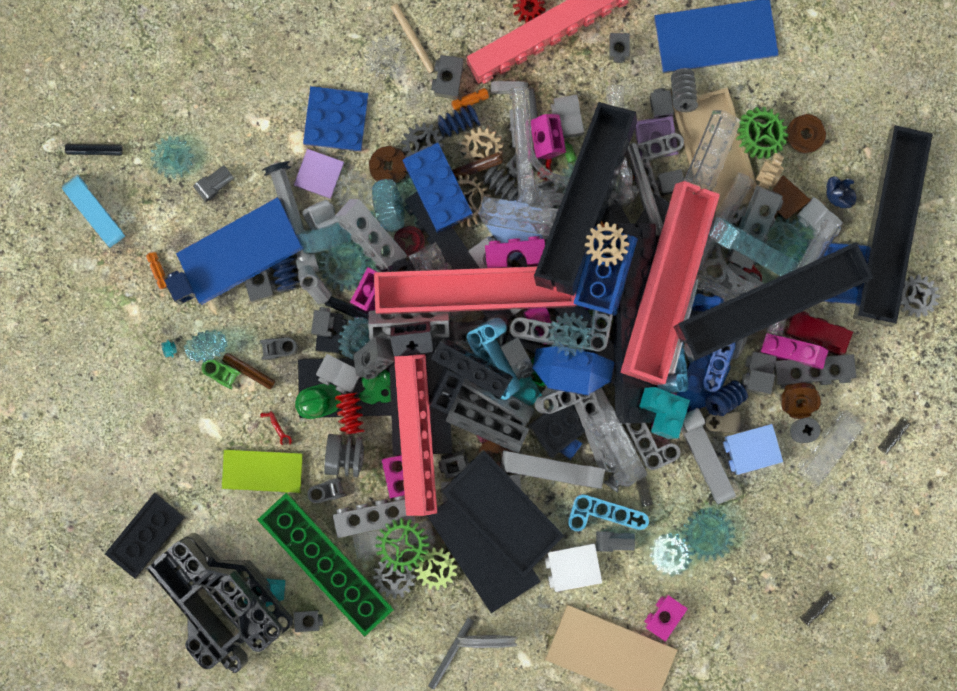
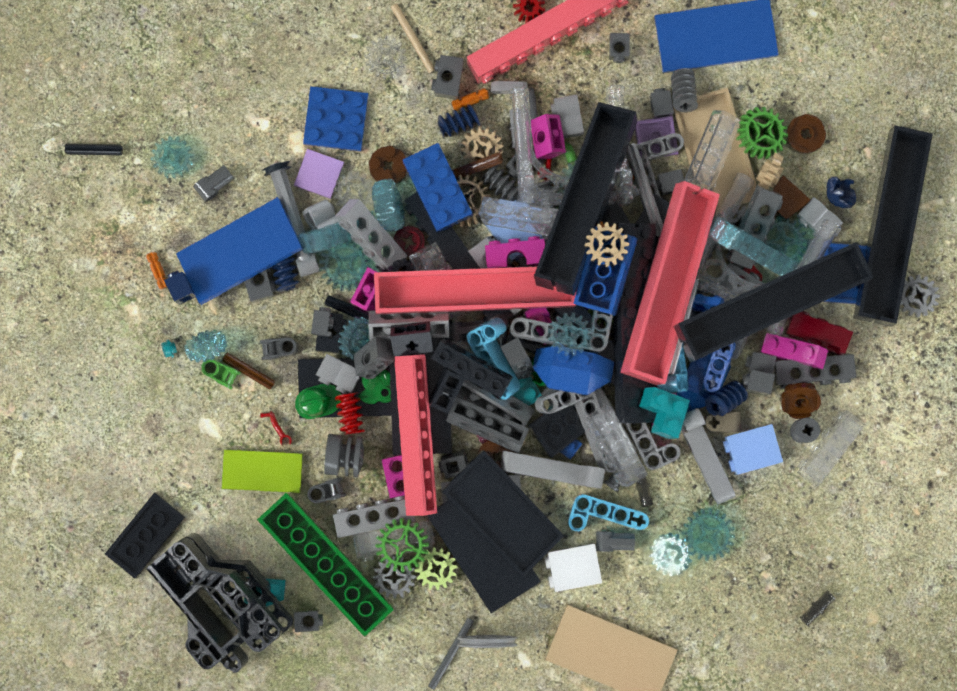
(93, 211): medium azure beam -> none
(314, 285): light grey piece -> none
(411, 137): dark grey gear -> none
(664, 629): dark pink brick -> none
(894, 436): clear smoke pin -> none

